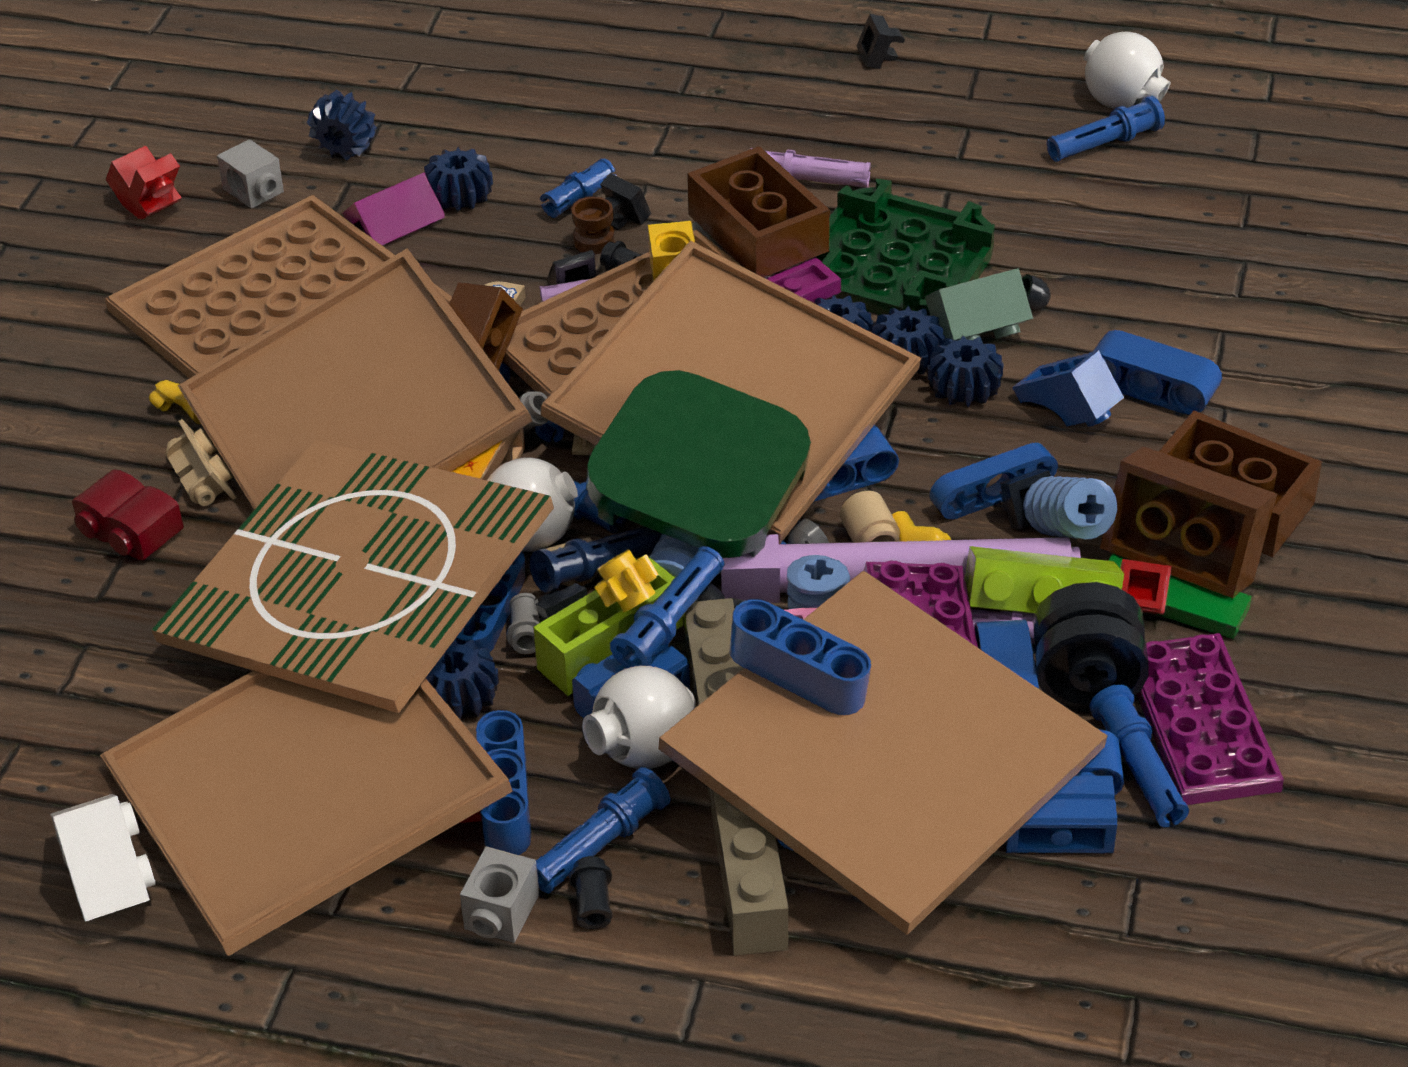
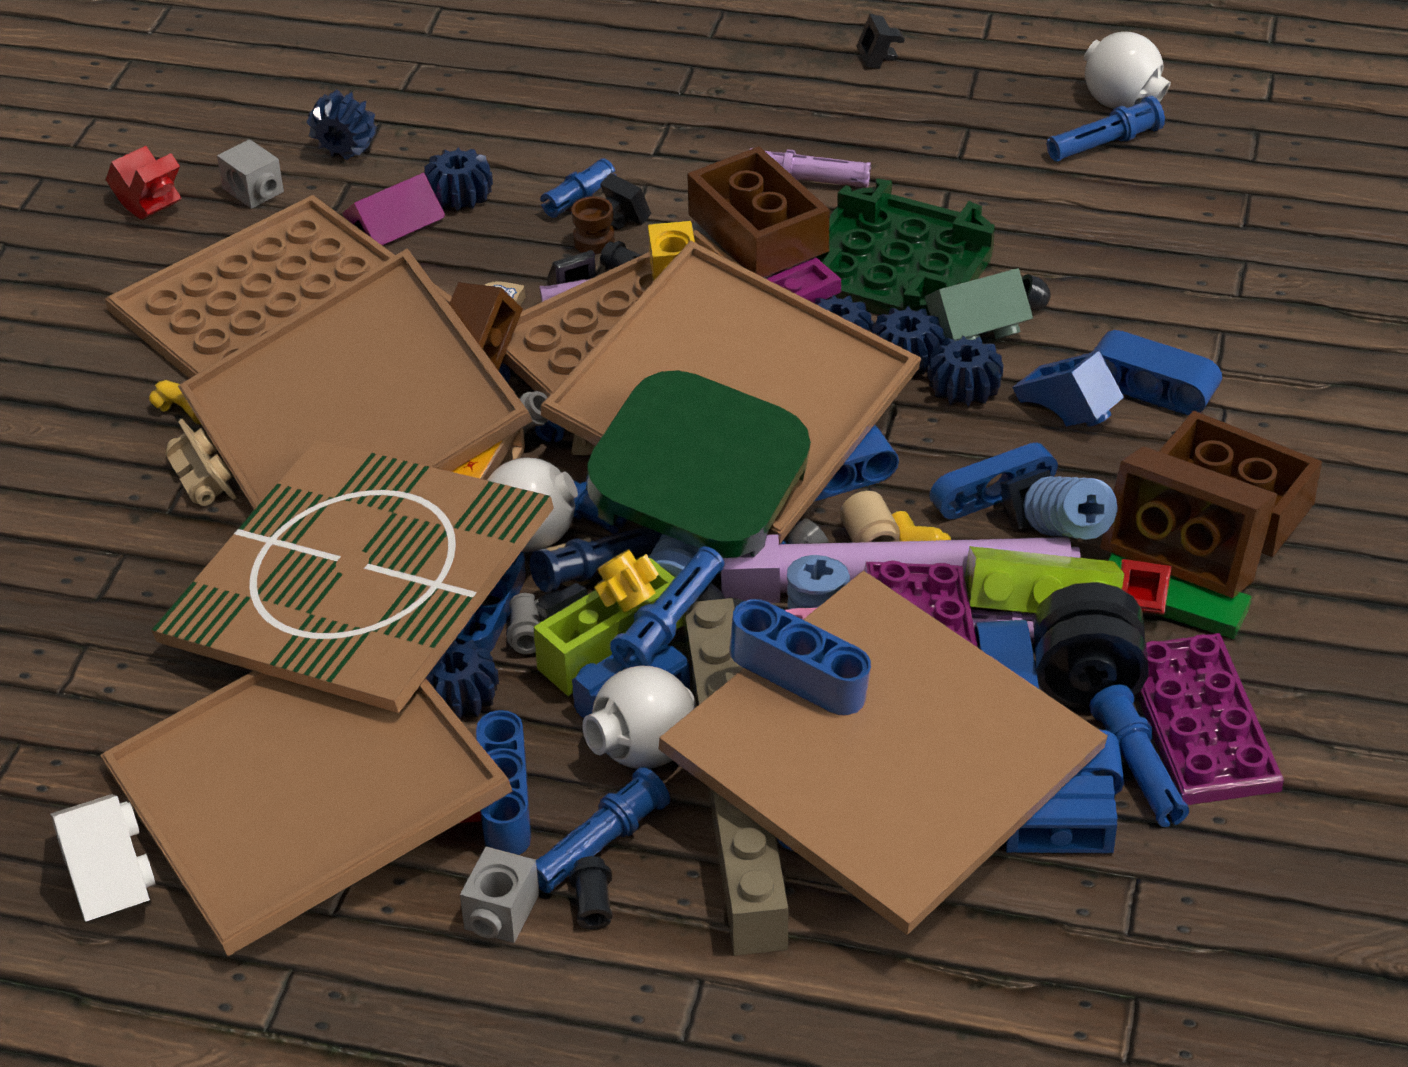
(127, 514): dark red brick -> none

